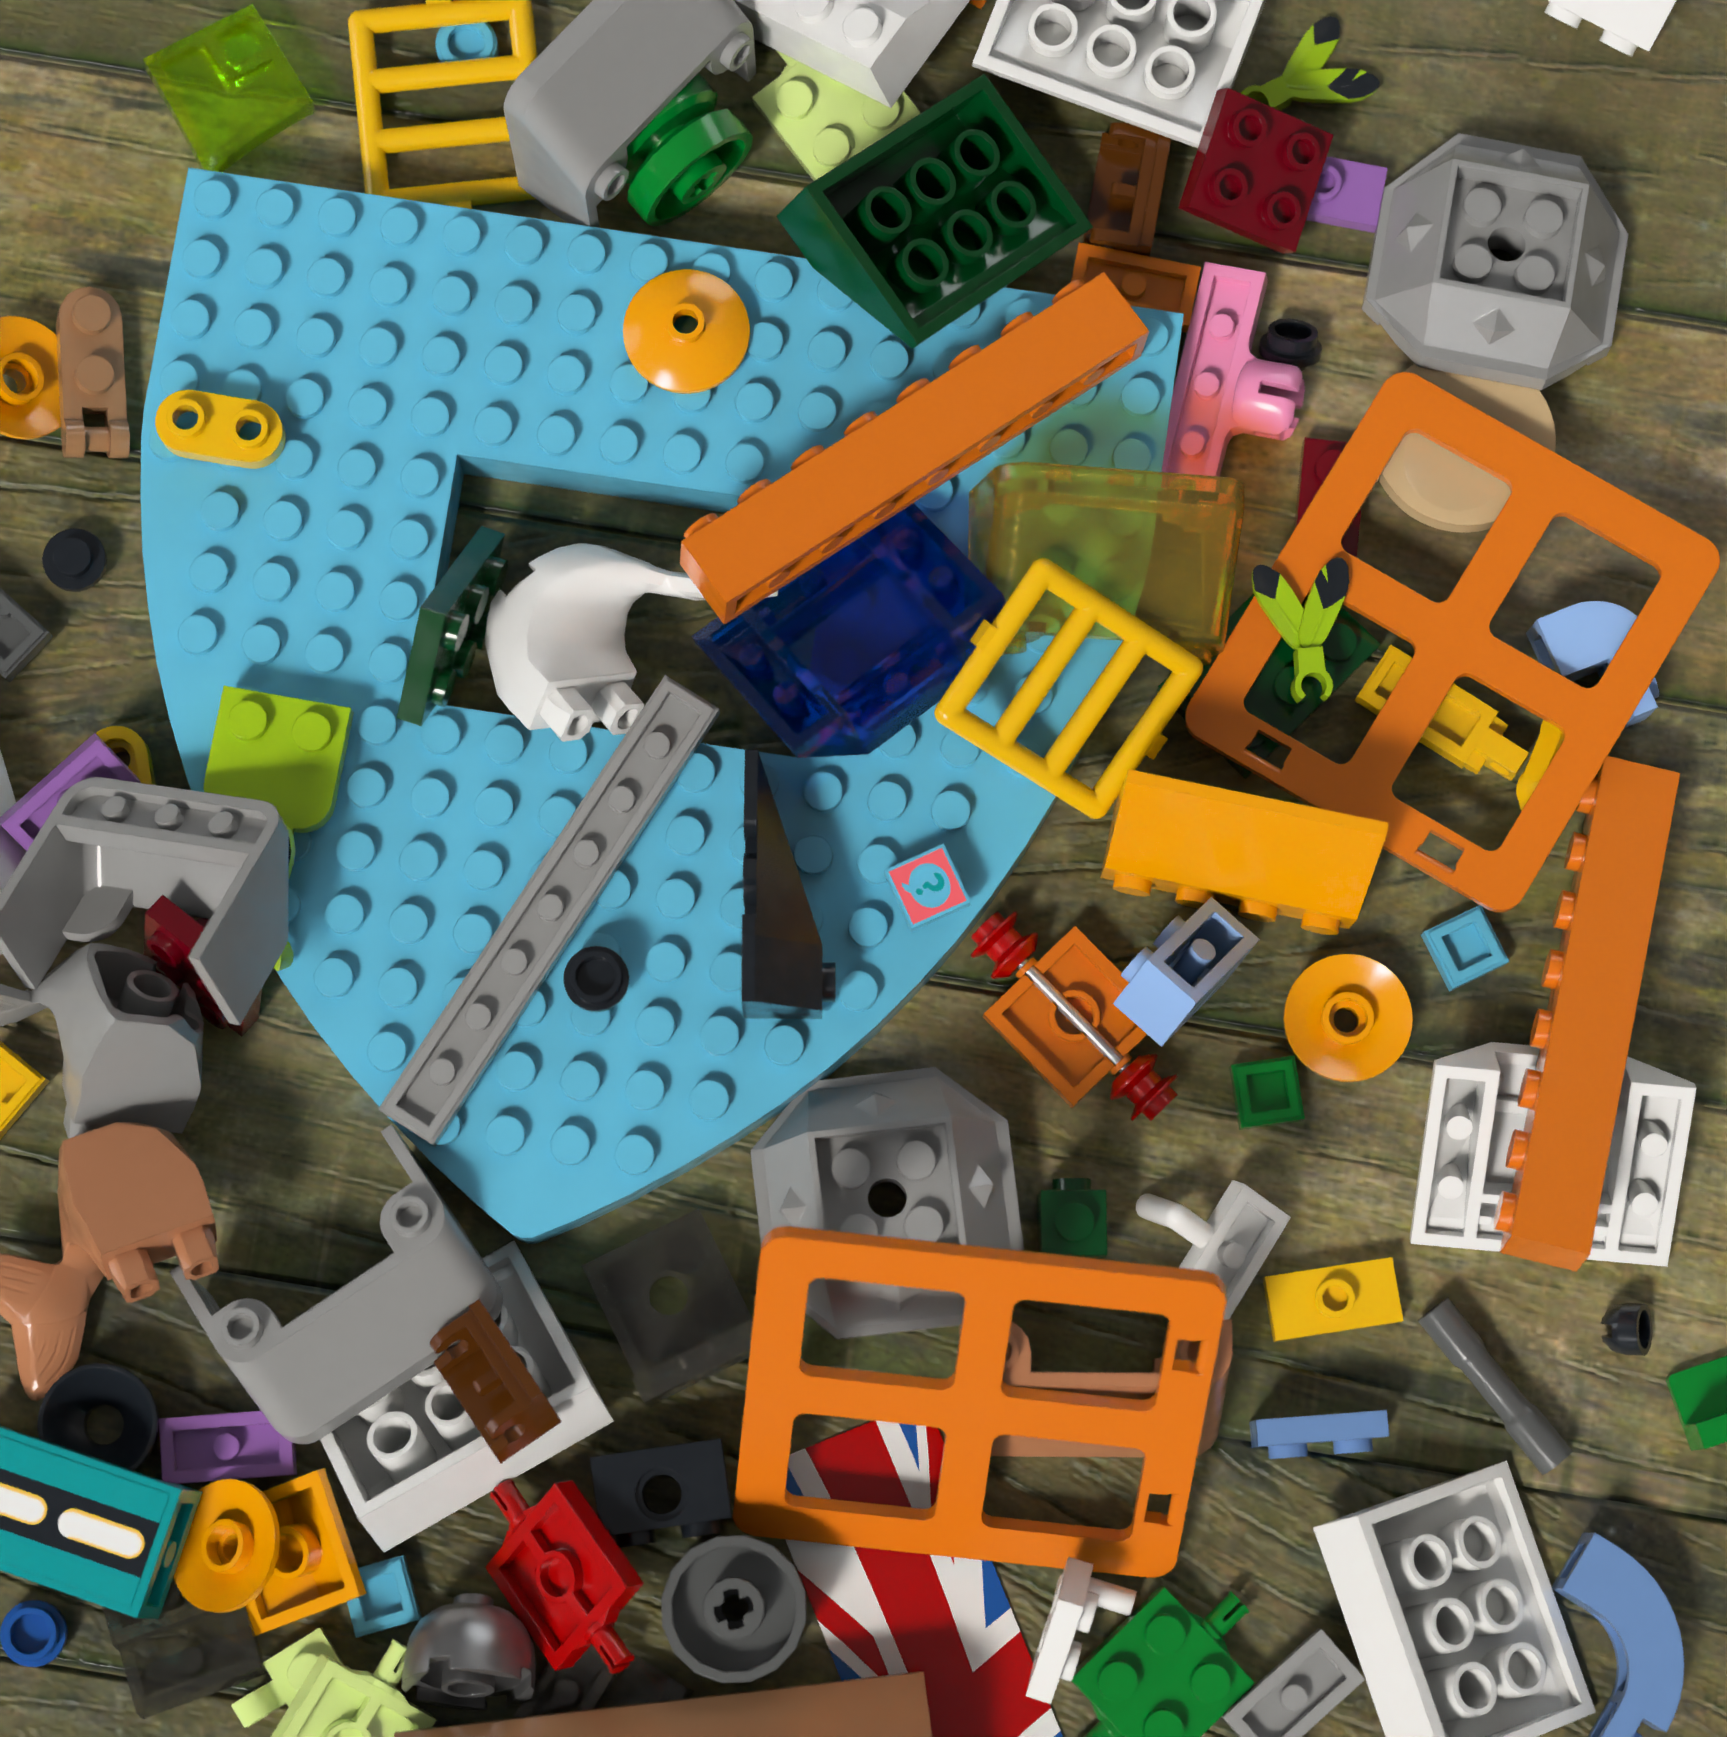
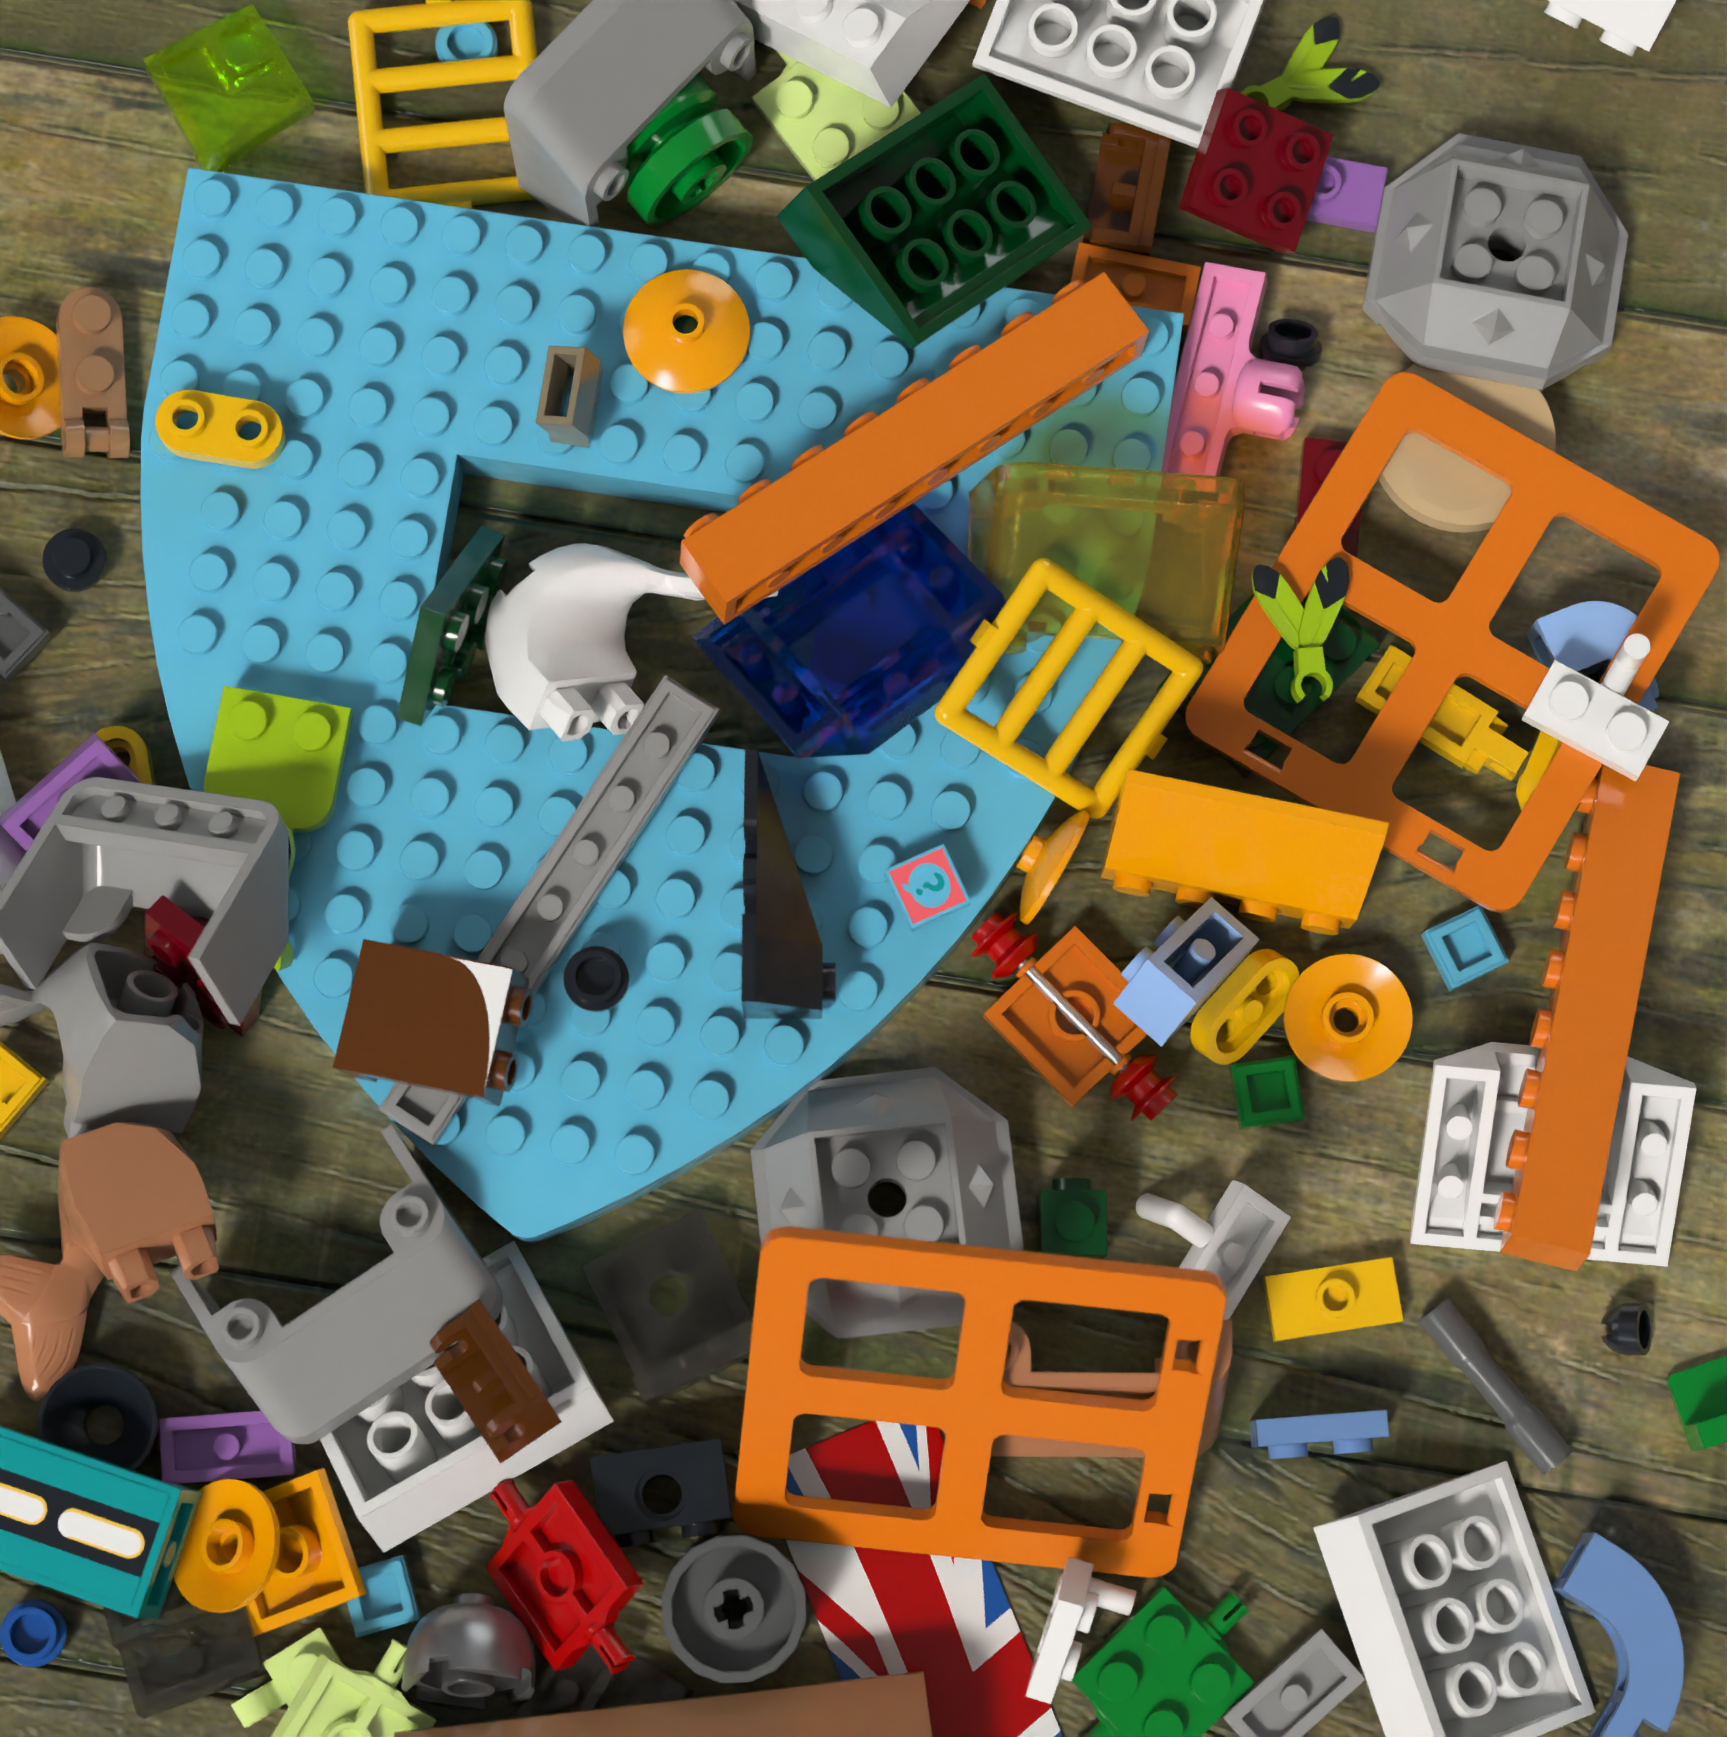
(433, 1022): none -> reddish brown panel
(587, 375): none -> dark tan piece
(1045, 862): none -> light orange dish
(1243, 1007): none -> yellow plate
(1597, 715): none -> white plate

